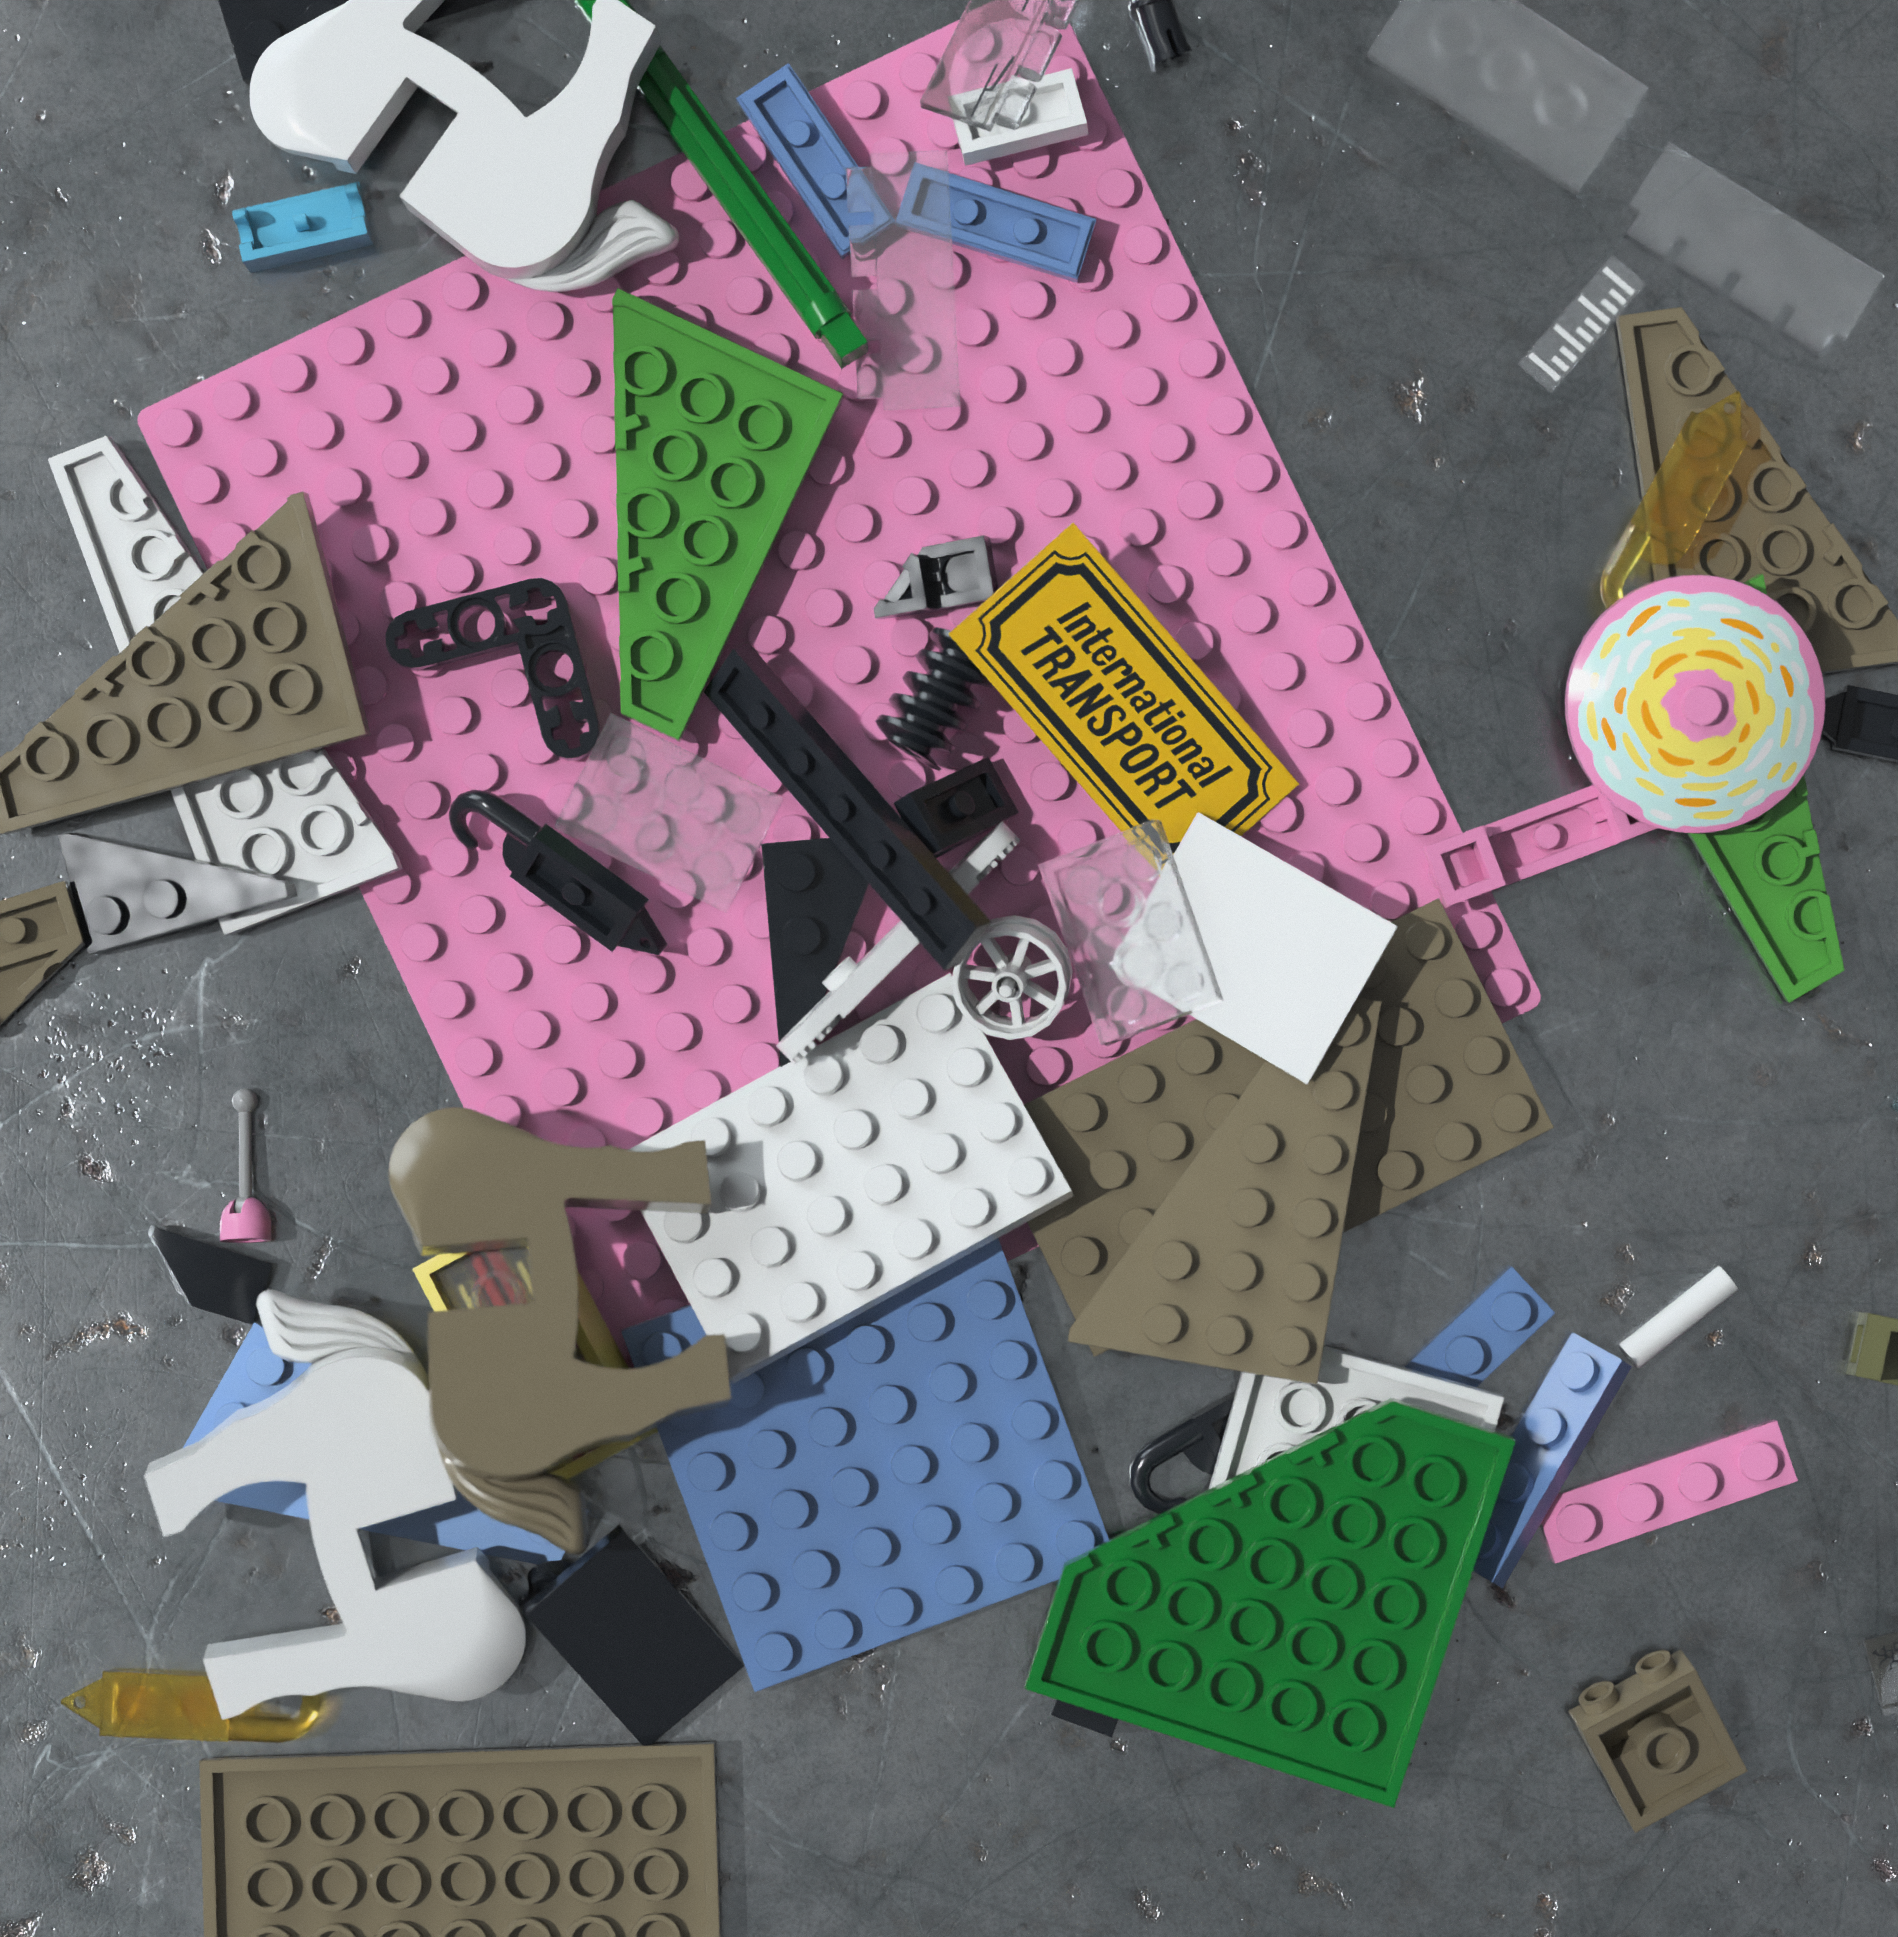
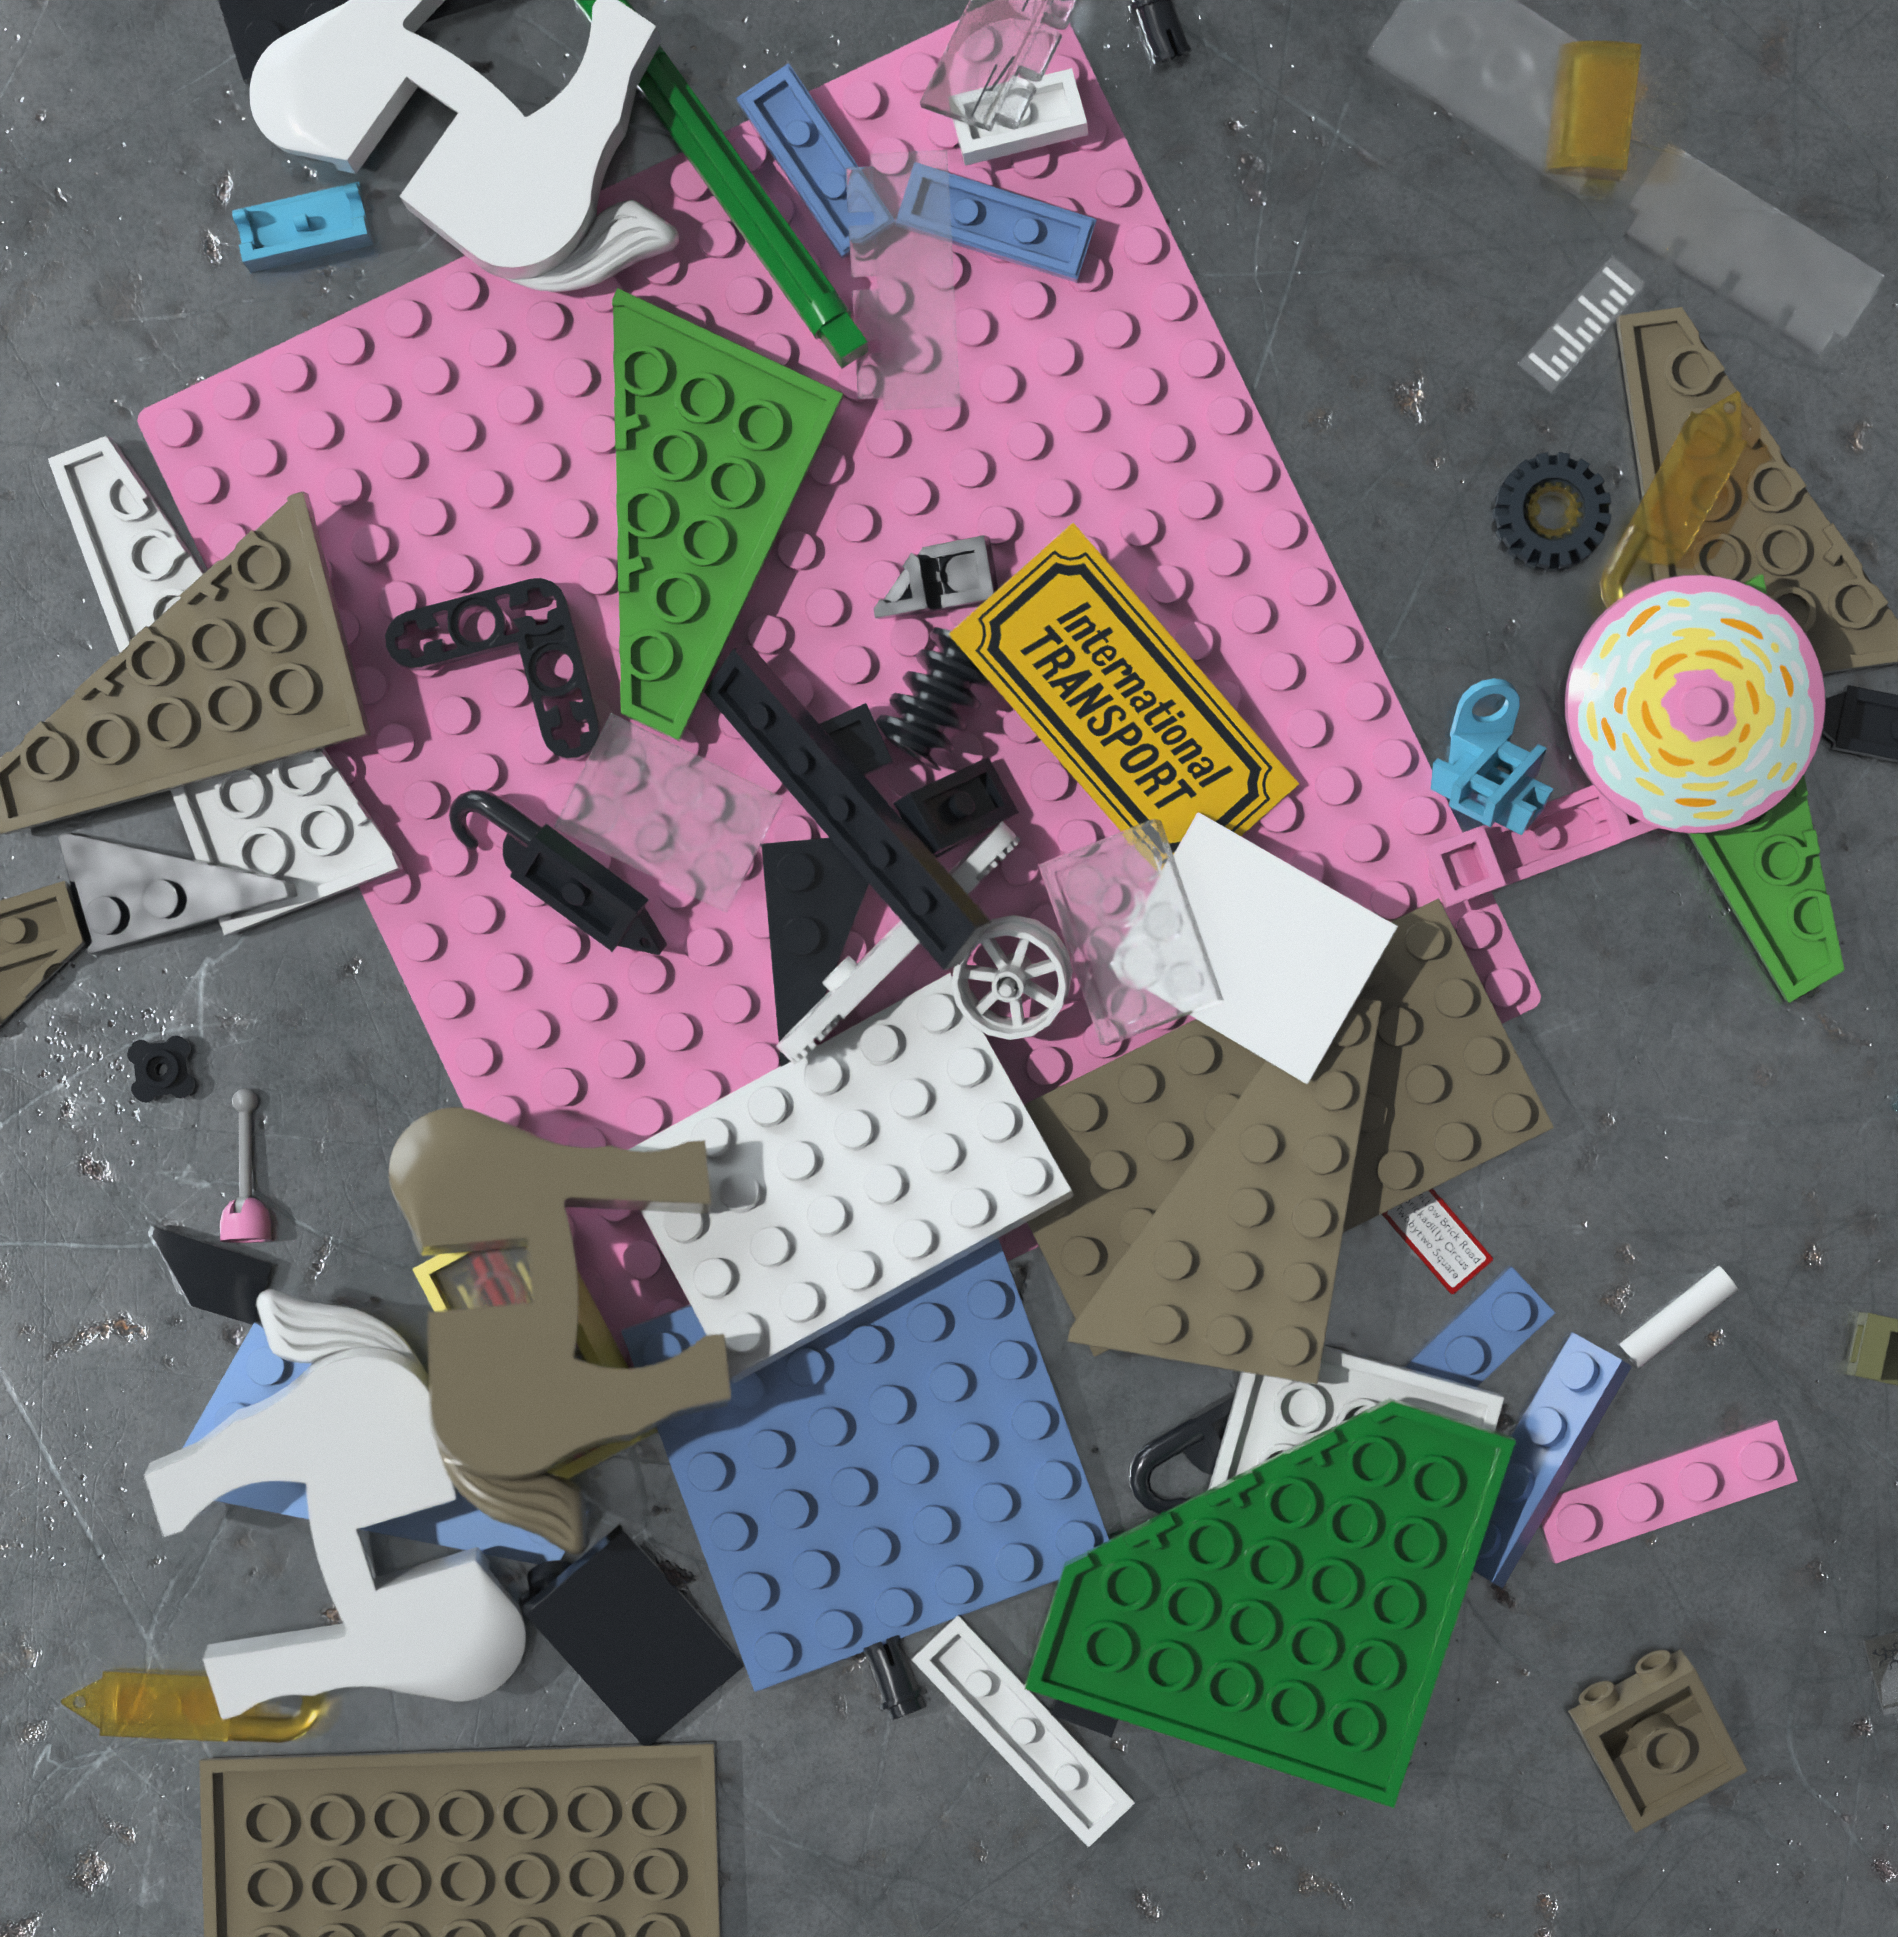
(174, 1081): none -> black plate
(859, 739): none -> black plate
(896, 1679): none -> black pin
(1023, 1730): none -> white plate
(1439, 1239): none -> white sticker
(1475, 753): none -> medium azure piece
(1585, 516): none -> black bush
(1593, 109): none -> clear yellow brick

